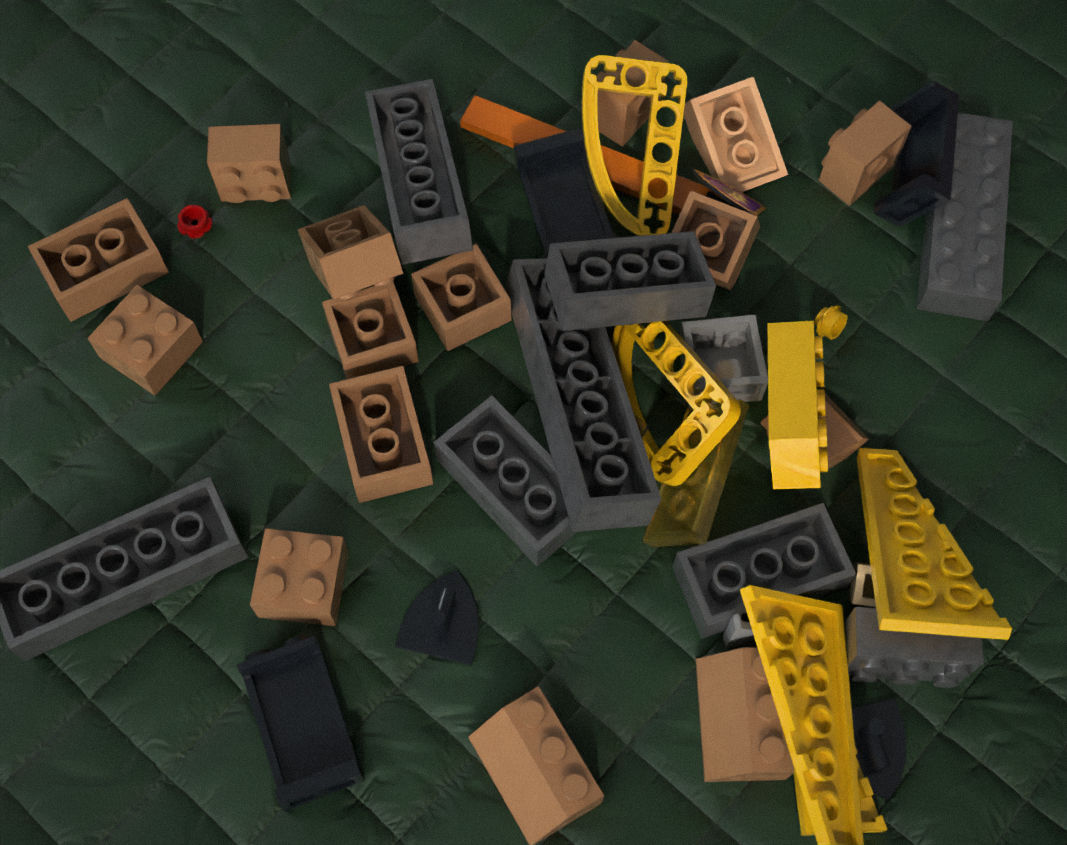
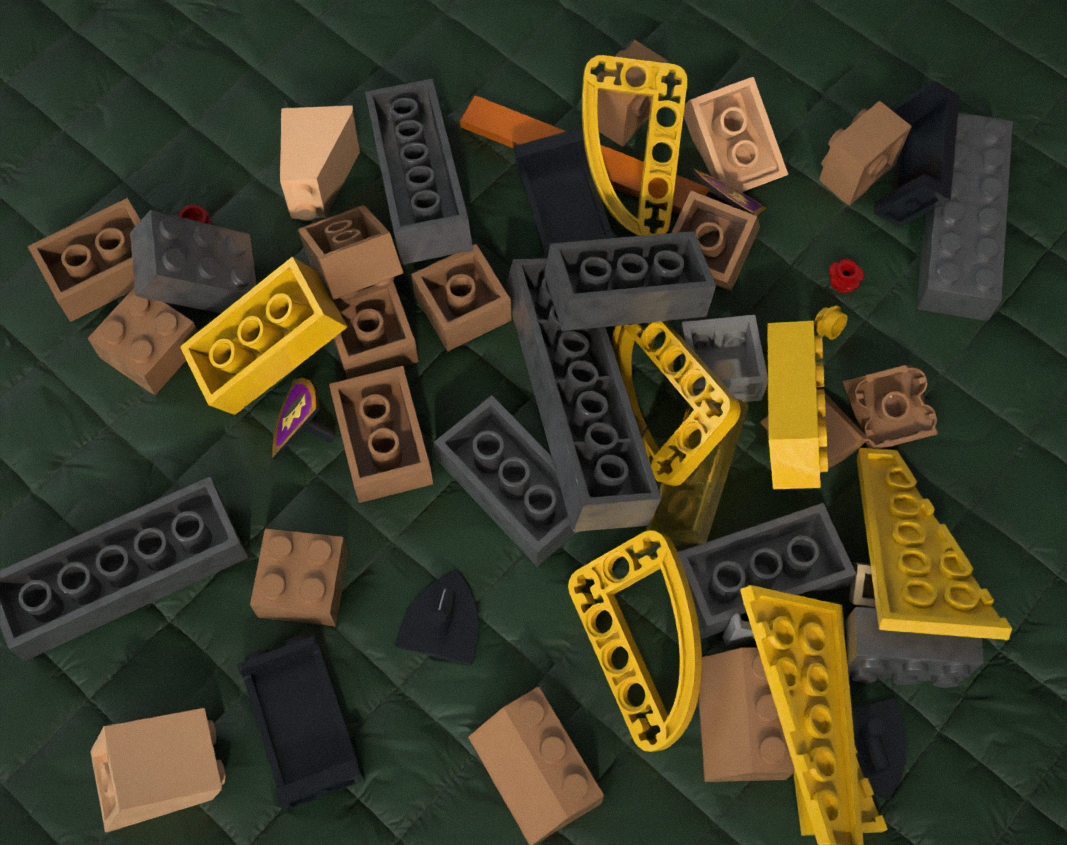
(155, 767): none -> light nougat slope
(191, 262): none -> flat silver brick
(249, 162): medium nougat brick -> none
(263, 336): none -> yellow brick
(298, 414): none -> shield
(316, 157): none -> light nougat slope
(619, 635): none -> yellow beam
(845, 283): none -> red plate
(892, 406): none -> medium nougat slope

